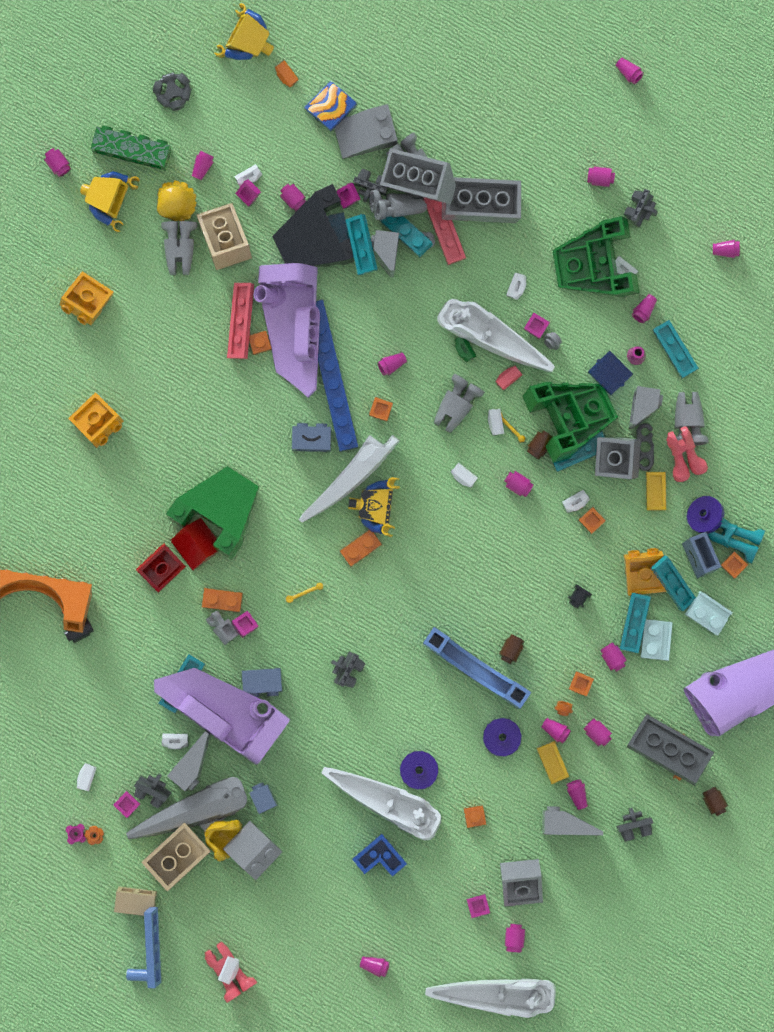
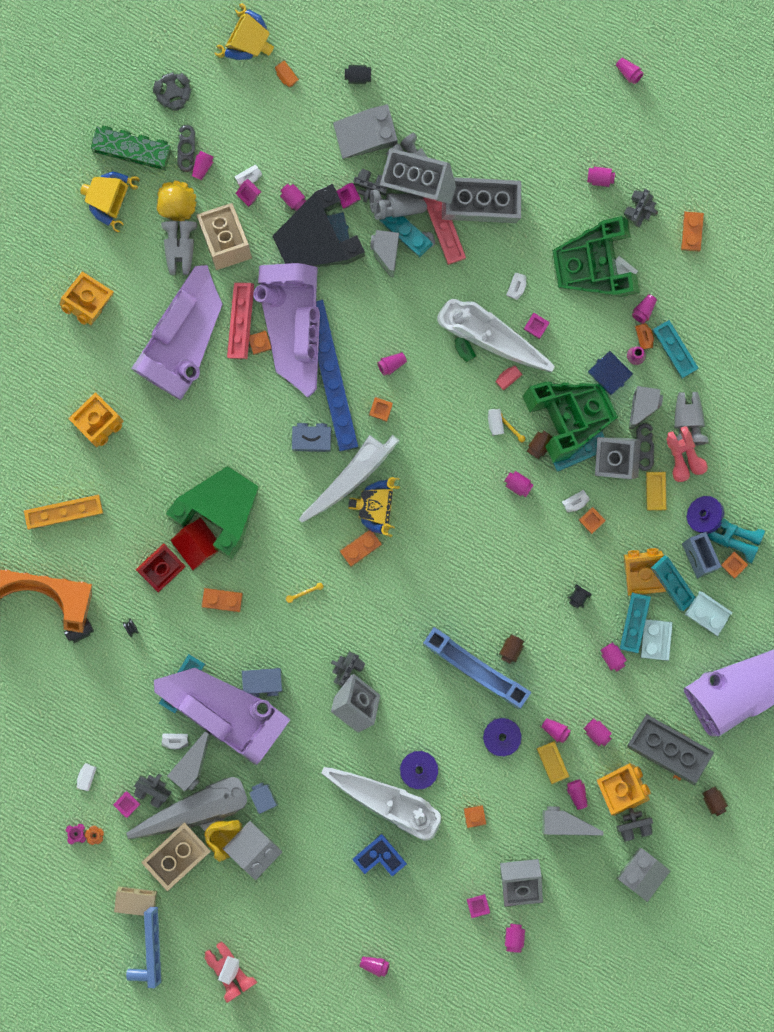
(57, 162): dark pink brick -> none
(63, 512): none -> light orange plate
(130, 627): none -> black bush
(181, 335): none -> lavender panel
(186, 156): none -> dark grey piece
(224, 629): light grey plate -> none
(244, 624): dark pink plate -> none
(330, 106): slope -> none
(356, 704): none -> light grey slope
(358, 74): none -> black brick
(361, 244): teal plate -> none
(456, 406): light grey piece -> none
(463, 475): white piece -> none
(505, 997): white piece -> none
(552, 341): light grey plate -> none
(563, 708): orange plate -> none
(581, 684): orange plate -> none
(624, 789): none -> light orange plate
(643, 874): none -> light grey slope
(645, 336): none -> orange piece
(692, 231): none -> orange plate
(727, 249): dark pink cone -> none

